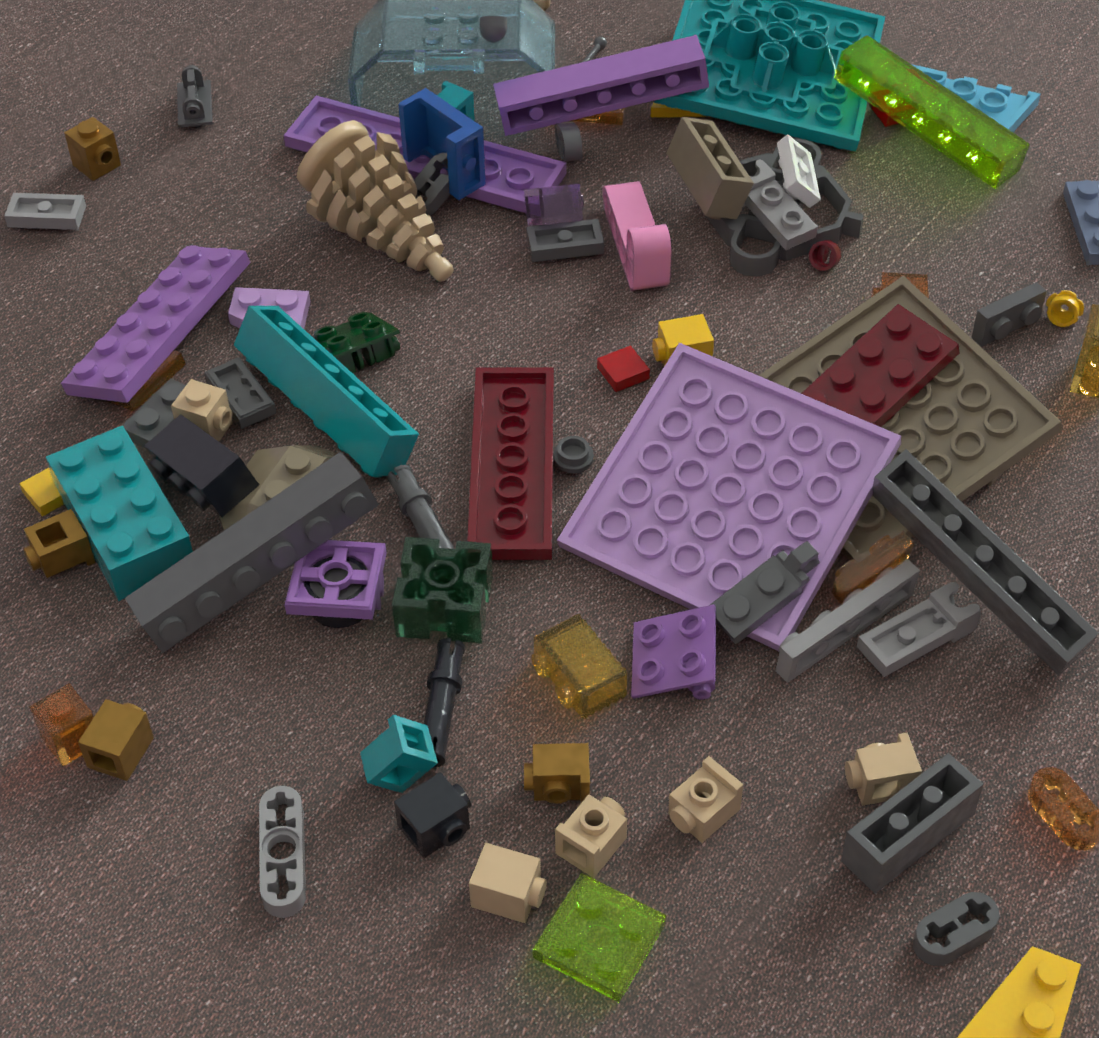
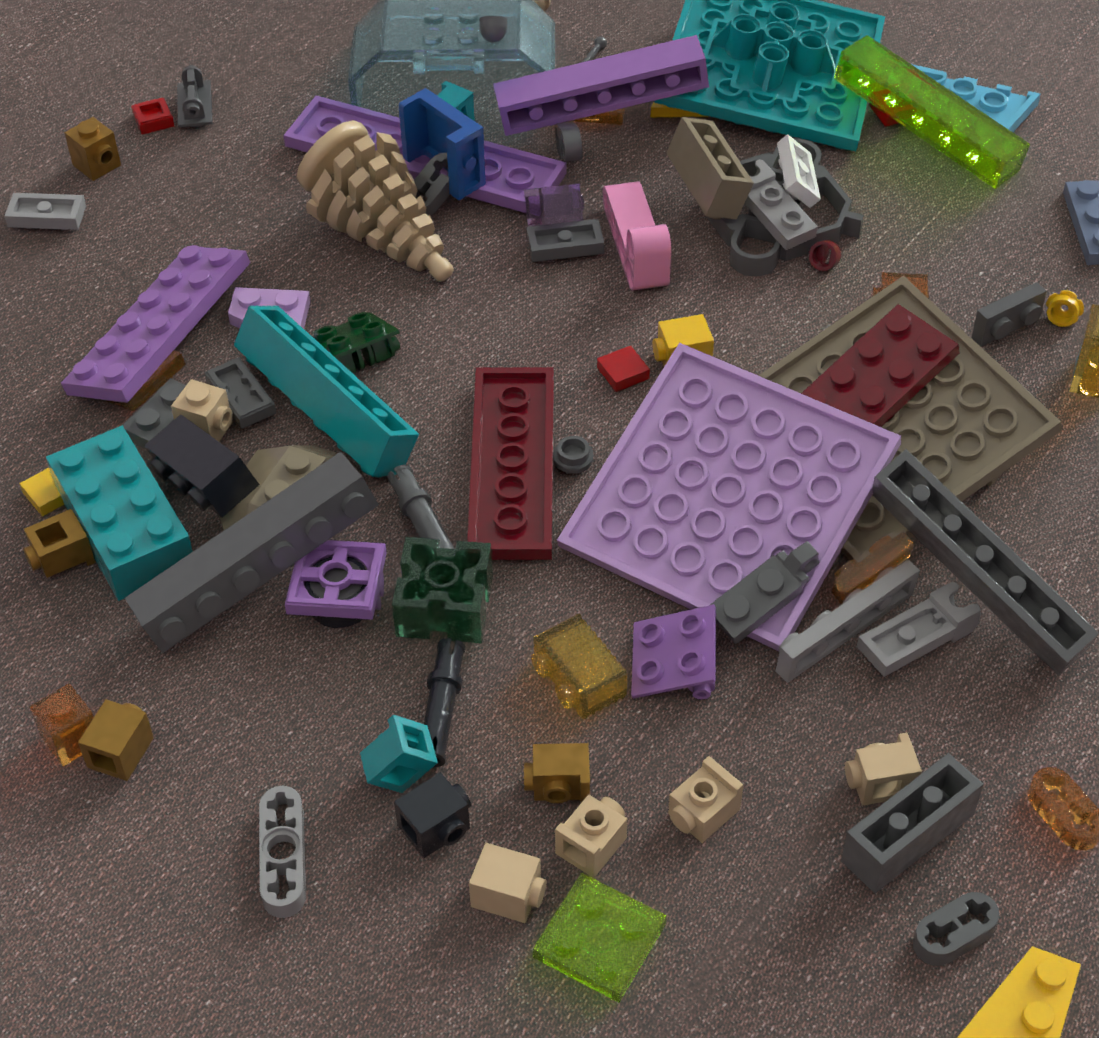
(152, 115): none -> red tile

